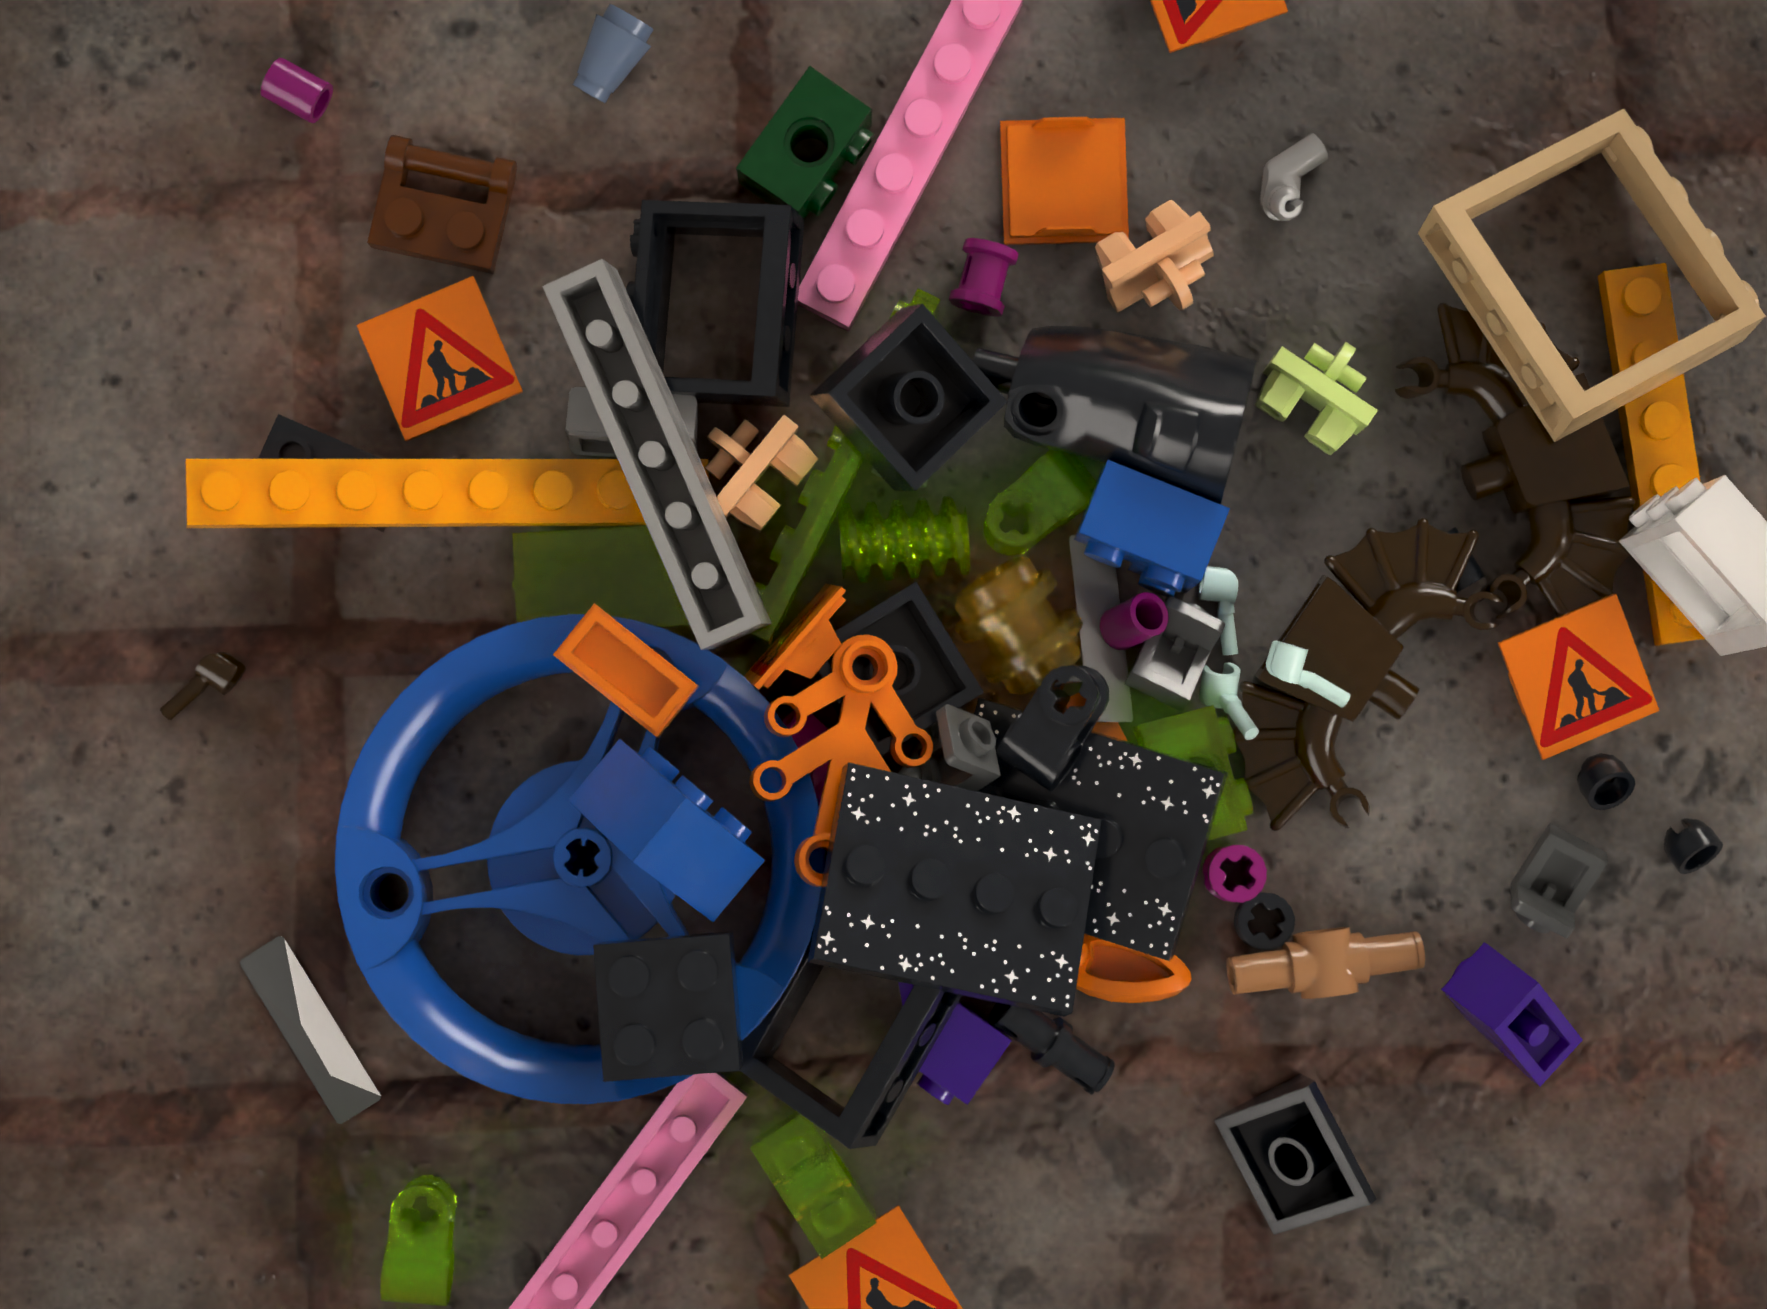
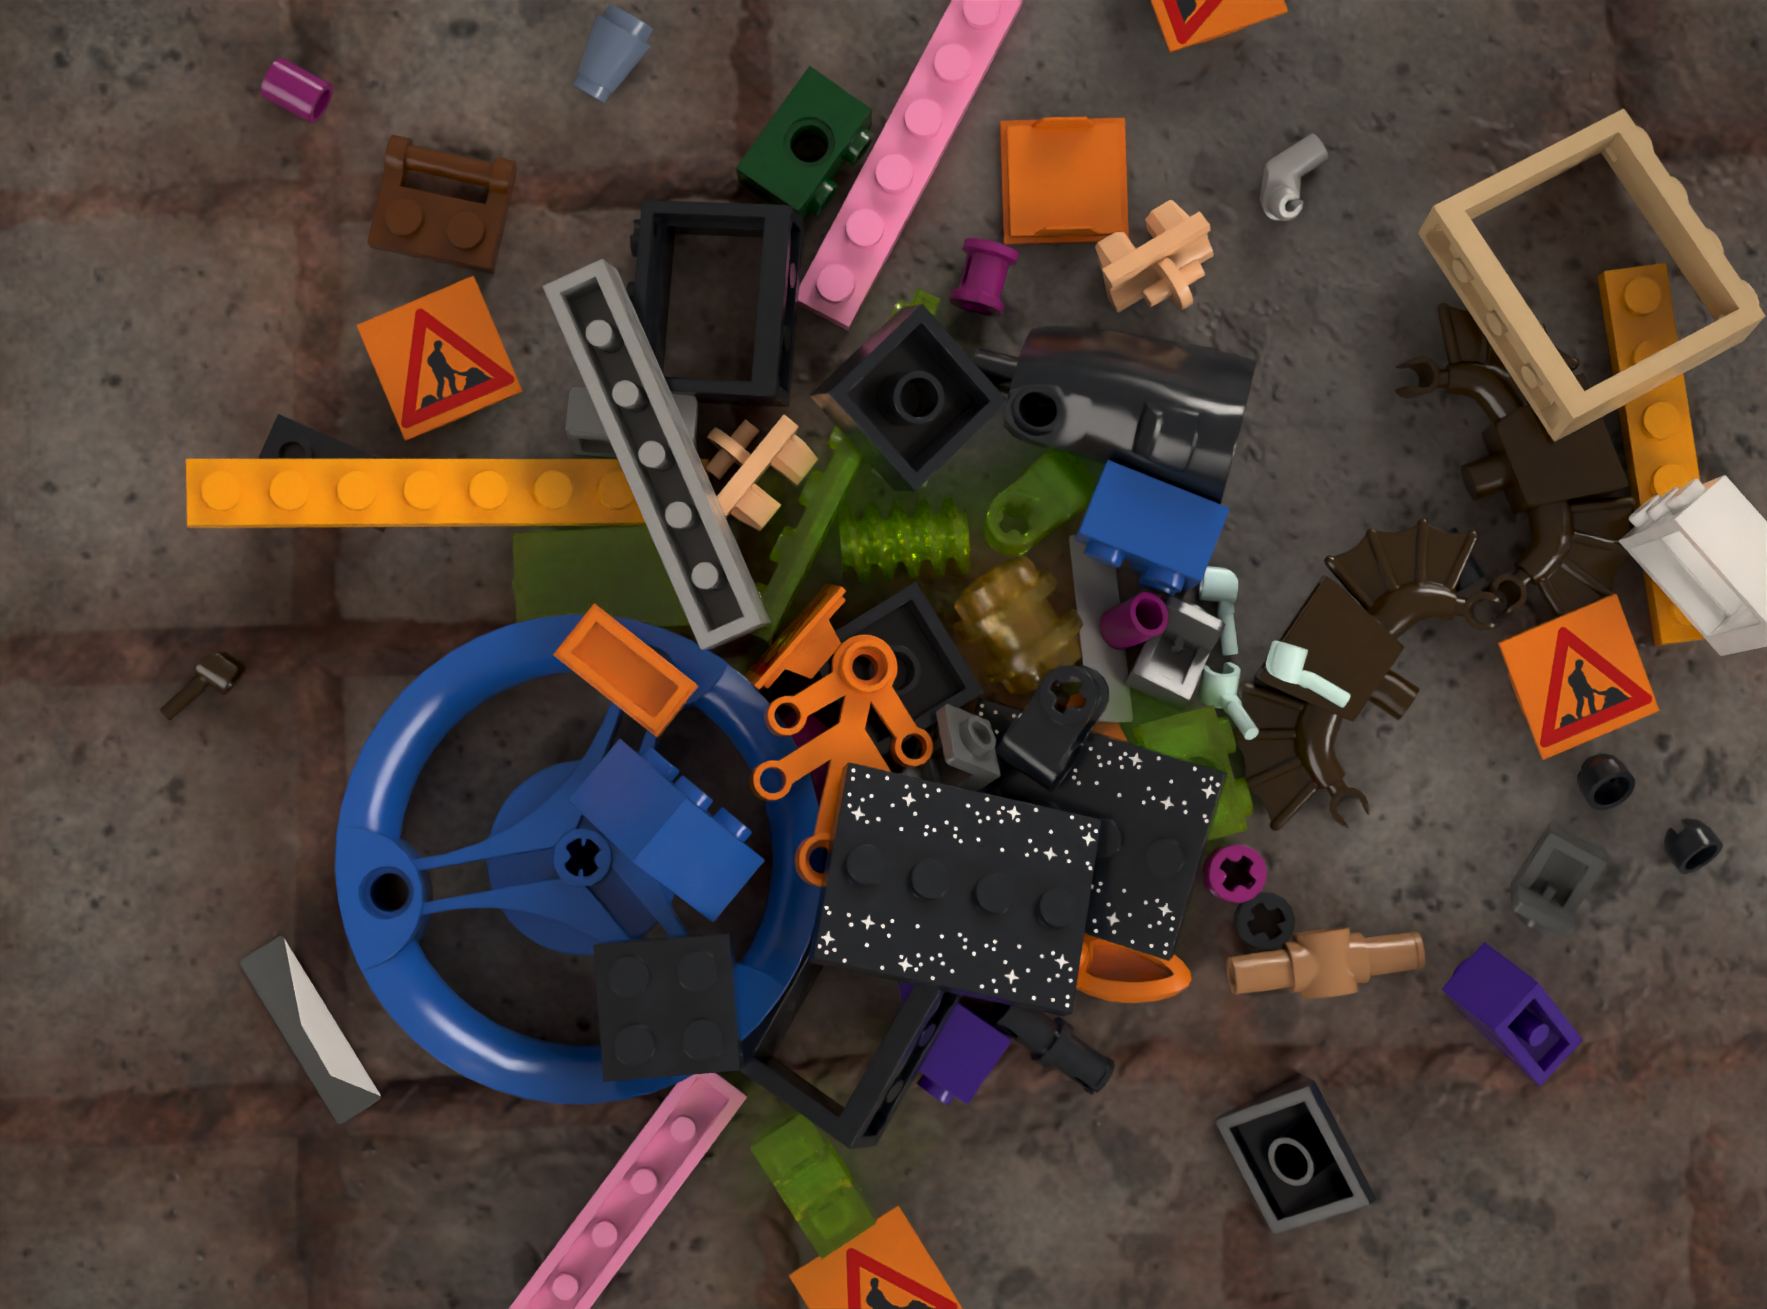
(418, 1253): clear neon green piece -> none
(1339, 409): yellowish green hips -> none

